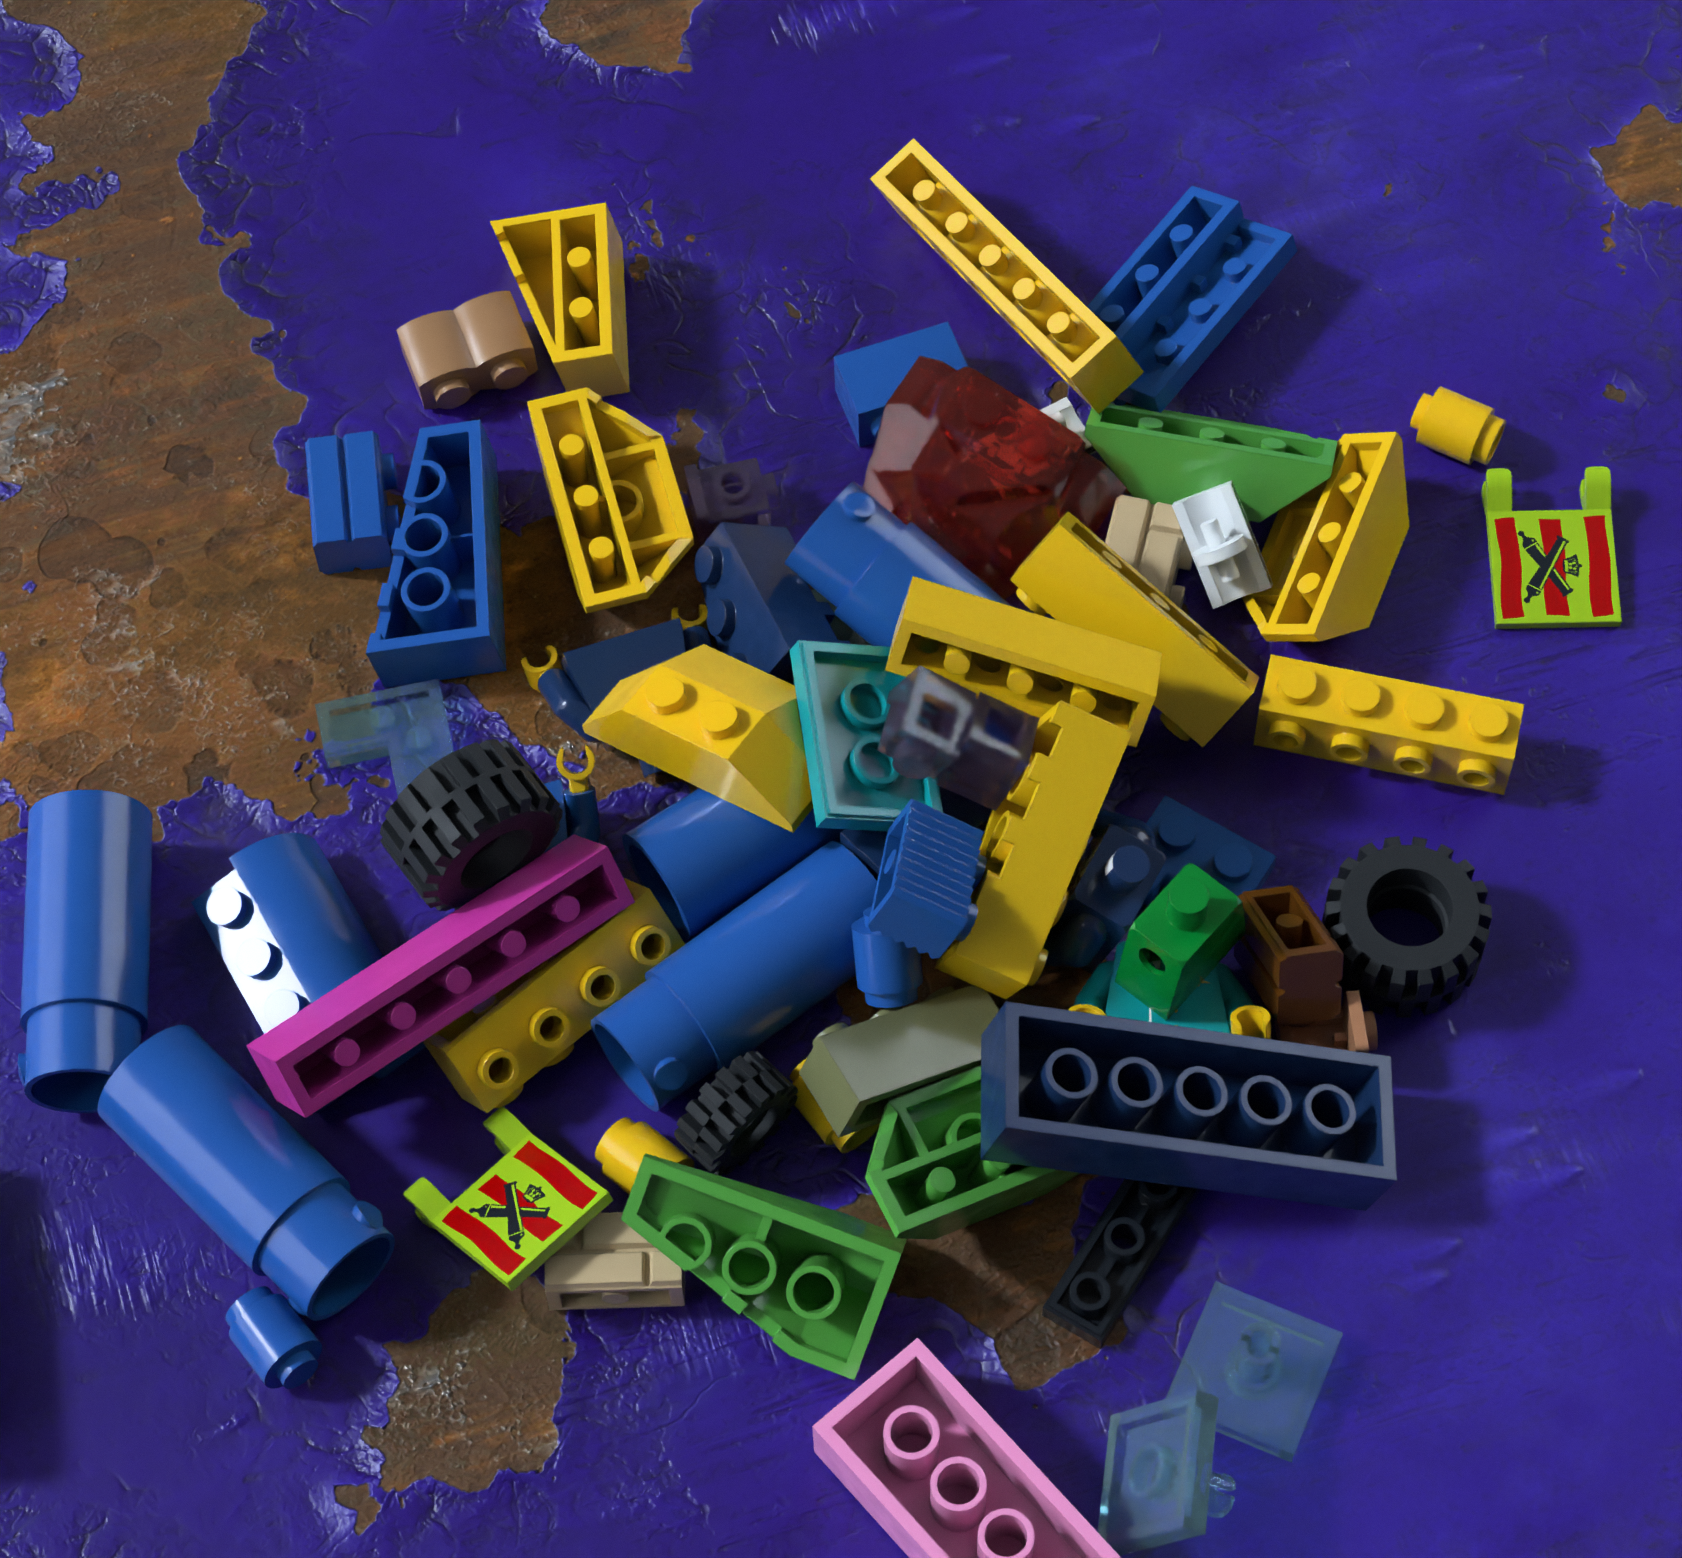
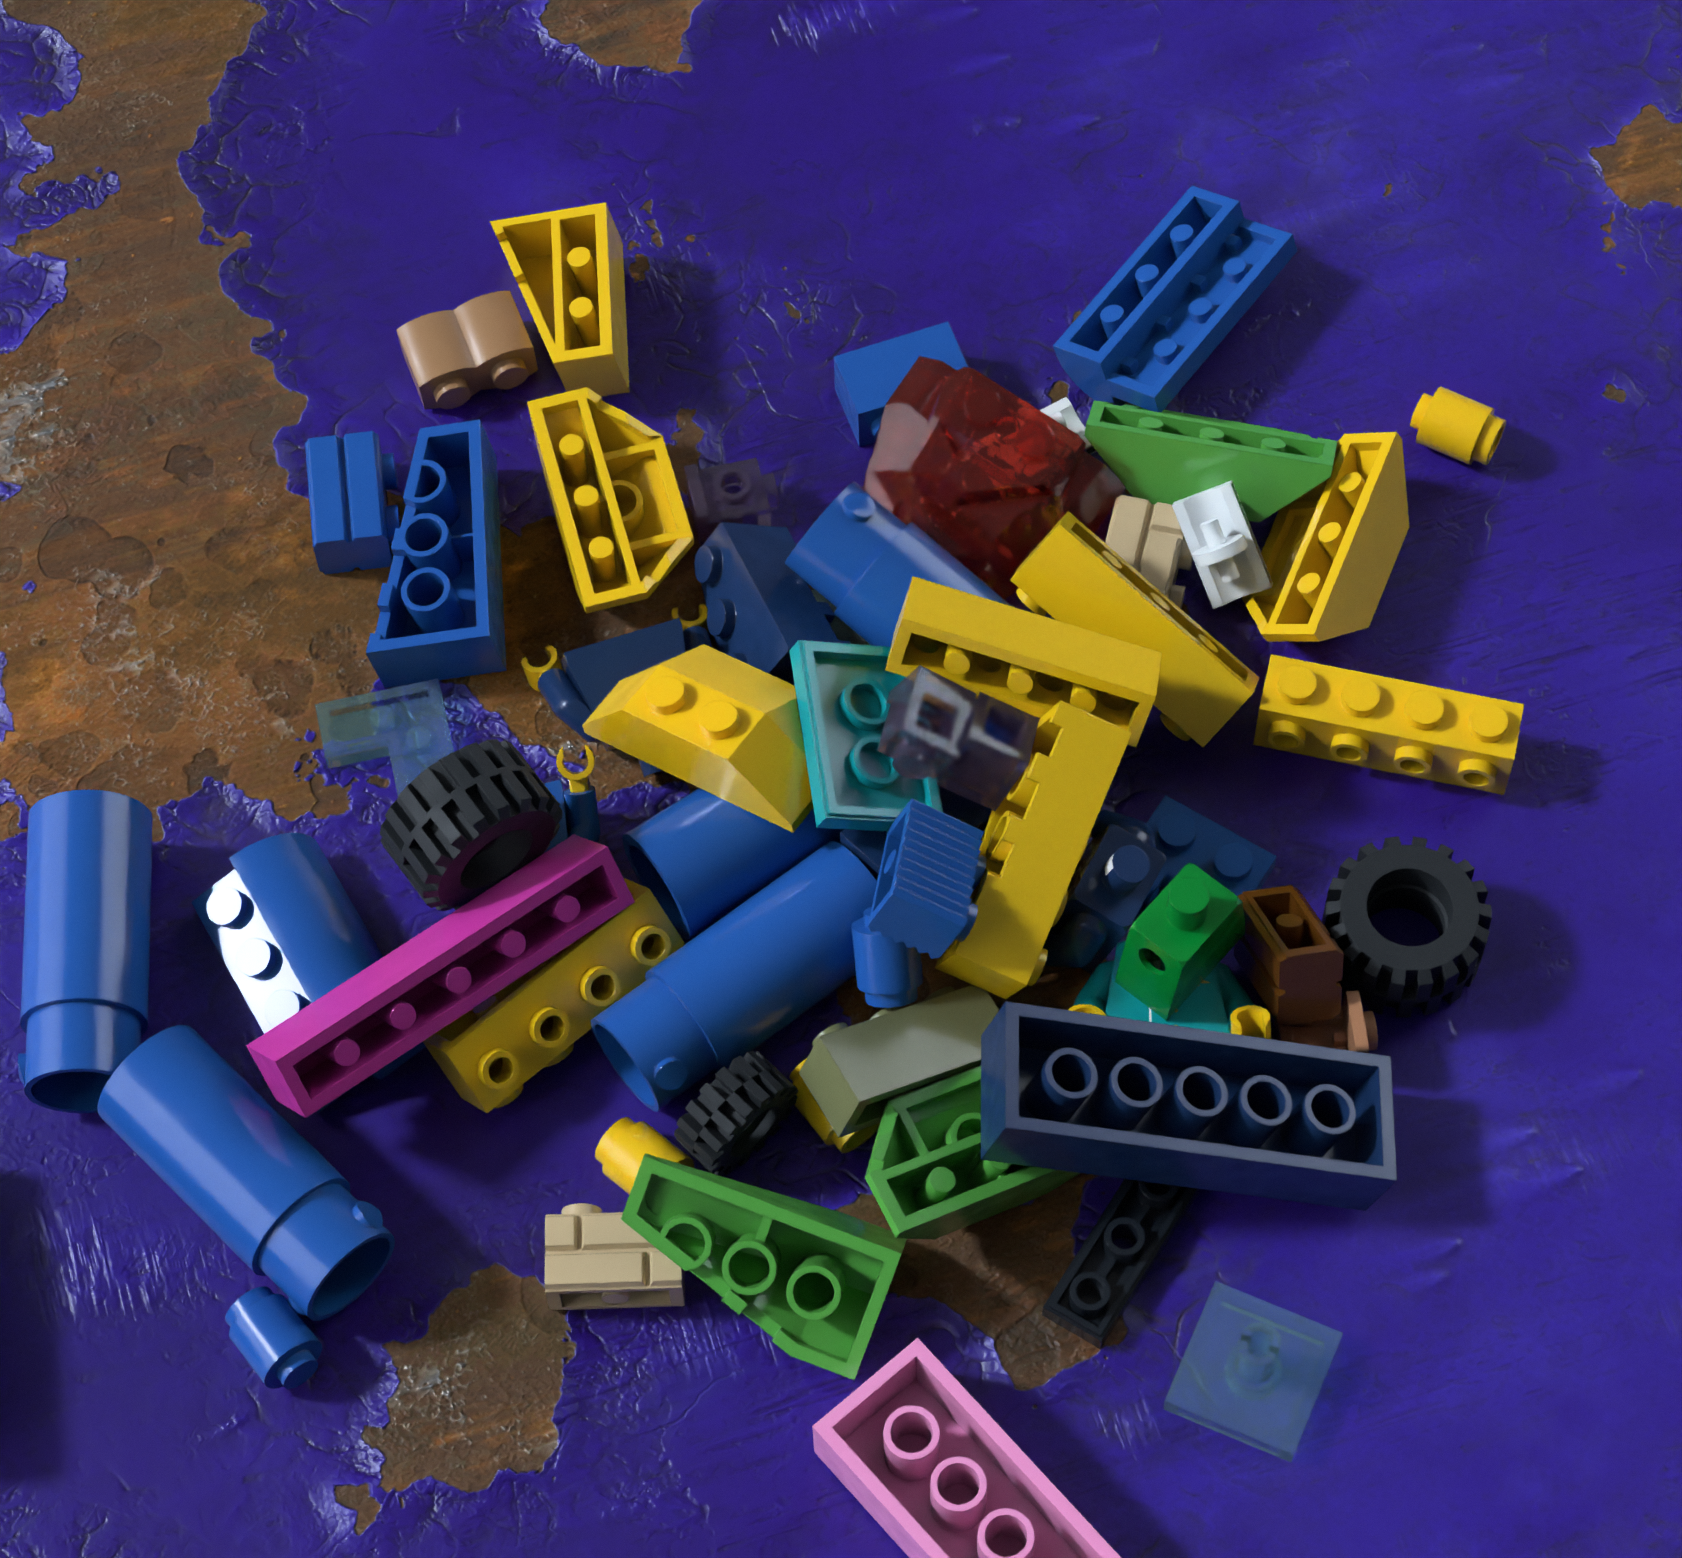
(517, 1208): lime flag -> none
(1007, 276): yellow brick -> none
(1162, 1474): clear light blue tile -> none
(1552, 563): flag -> none

